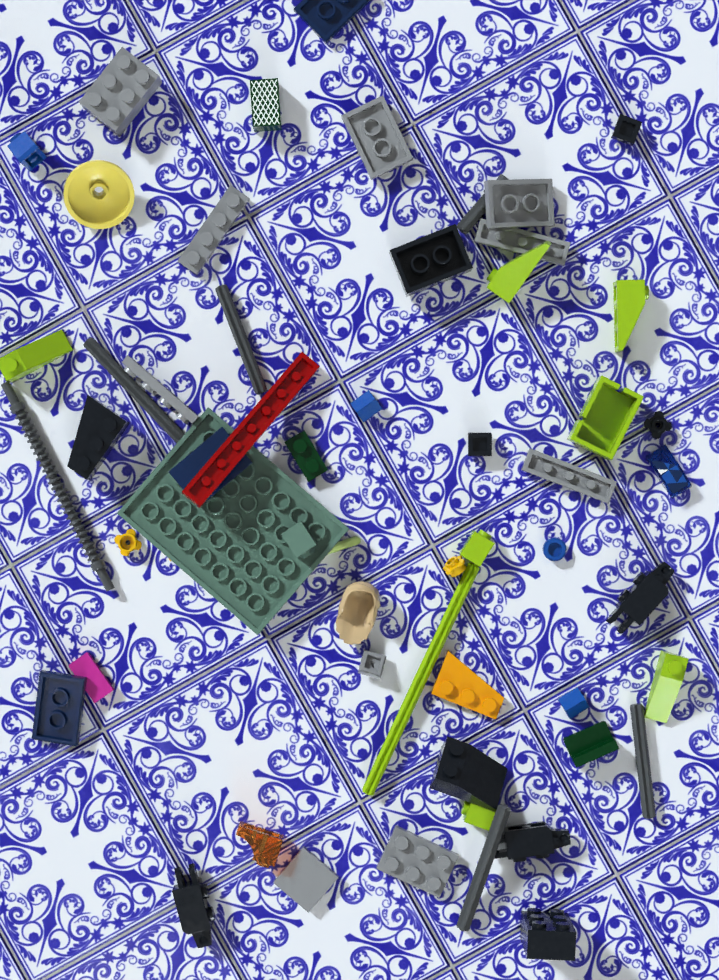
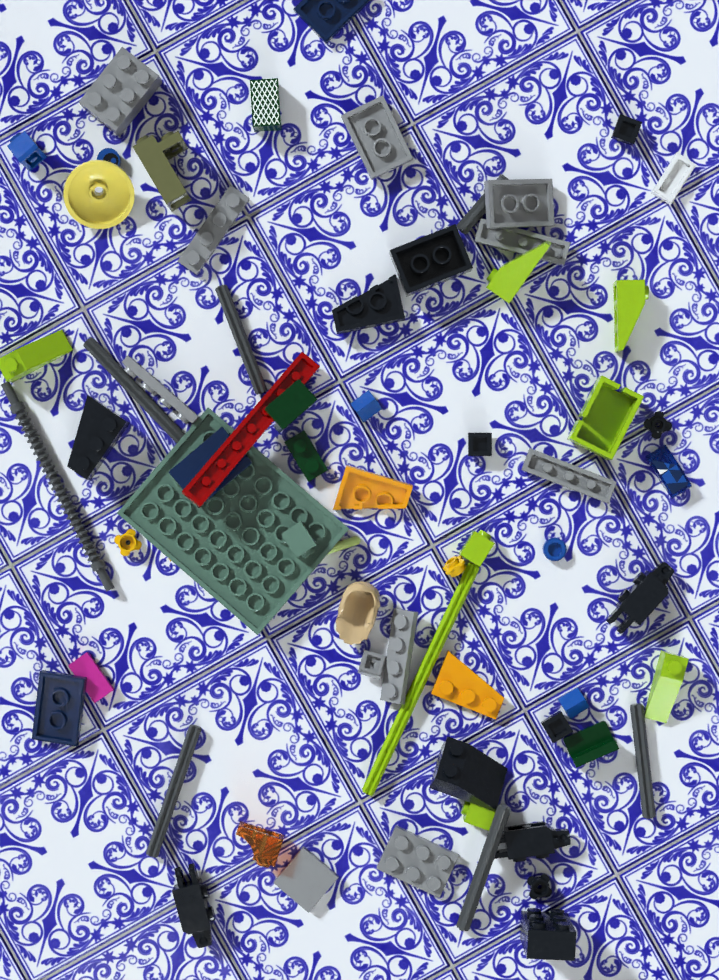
(109, 155): none -> blue tile
(155, 159): none -> olive brick
(173, 791): none -> dark grey axle
(290, 405): none -> dark green panel
(370, 490): none -> light orange wing
(371, 309): none -> black wing
(399, 656): none -> light grey plate
(544, 891): none -> black plate
(556, 726): none -> black plate
(673, 178): none -> white tile

